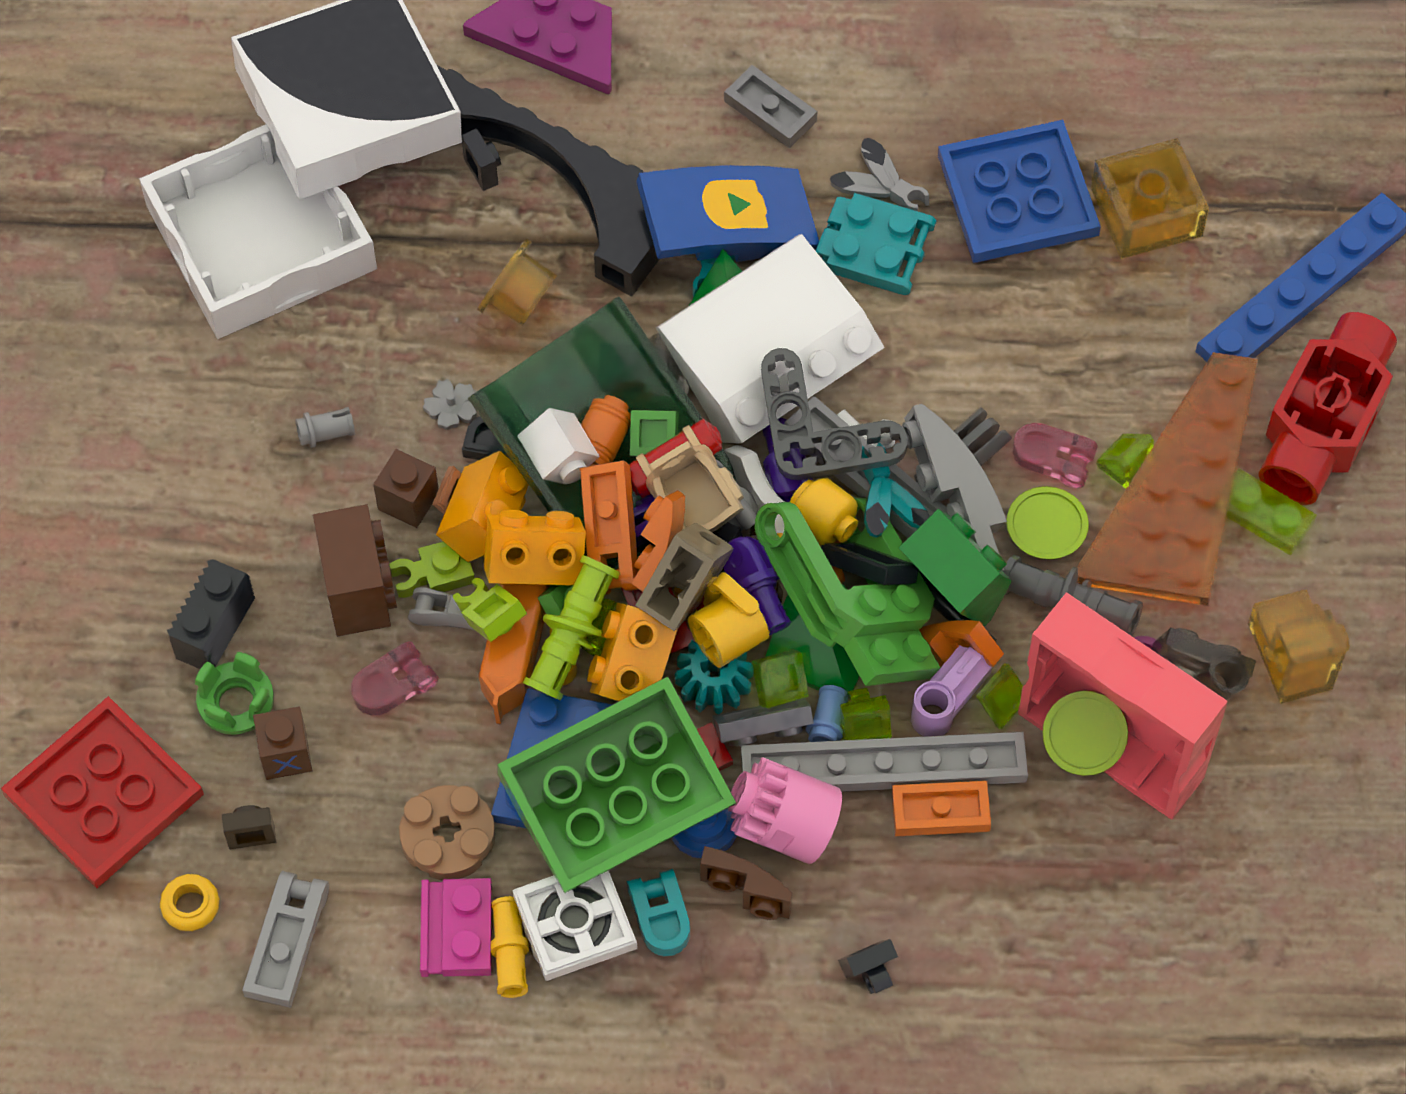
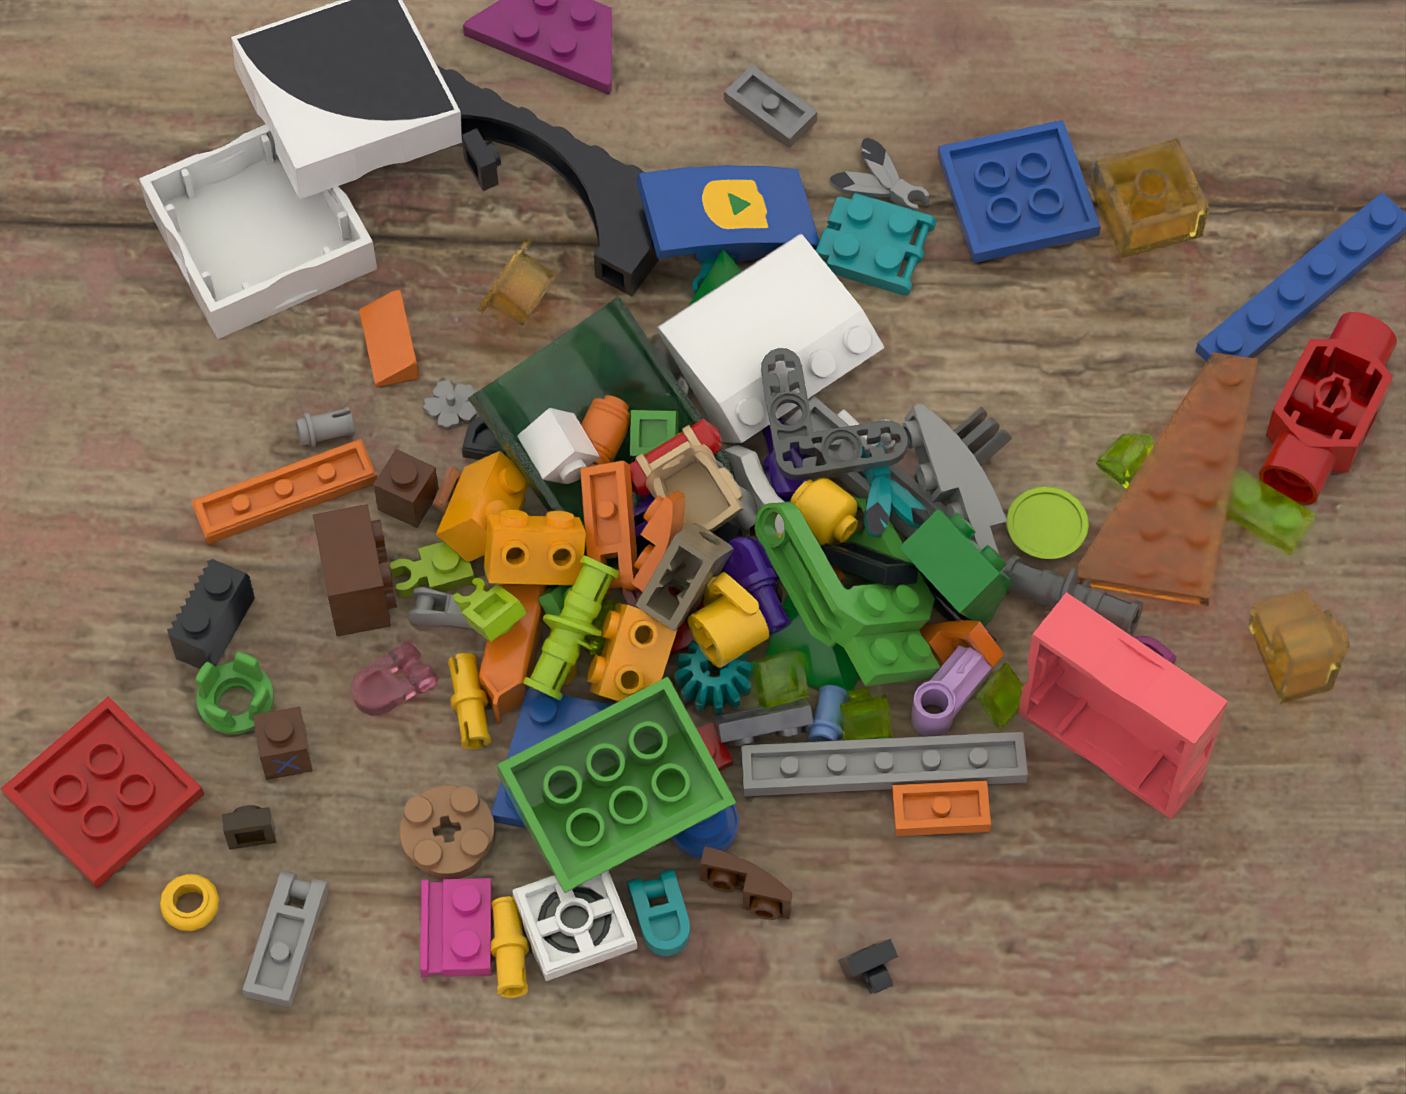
(284, 491): none -> orange tile
(389, 340): none -> orange slope
(469, 701): none -> yellow pin
(785, 810): bright pink gear -> none
(1037, 450): clear pink plate -> none
(1085, 733): lime piece -> none
(1205, 659): clear smoke plate -> none

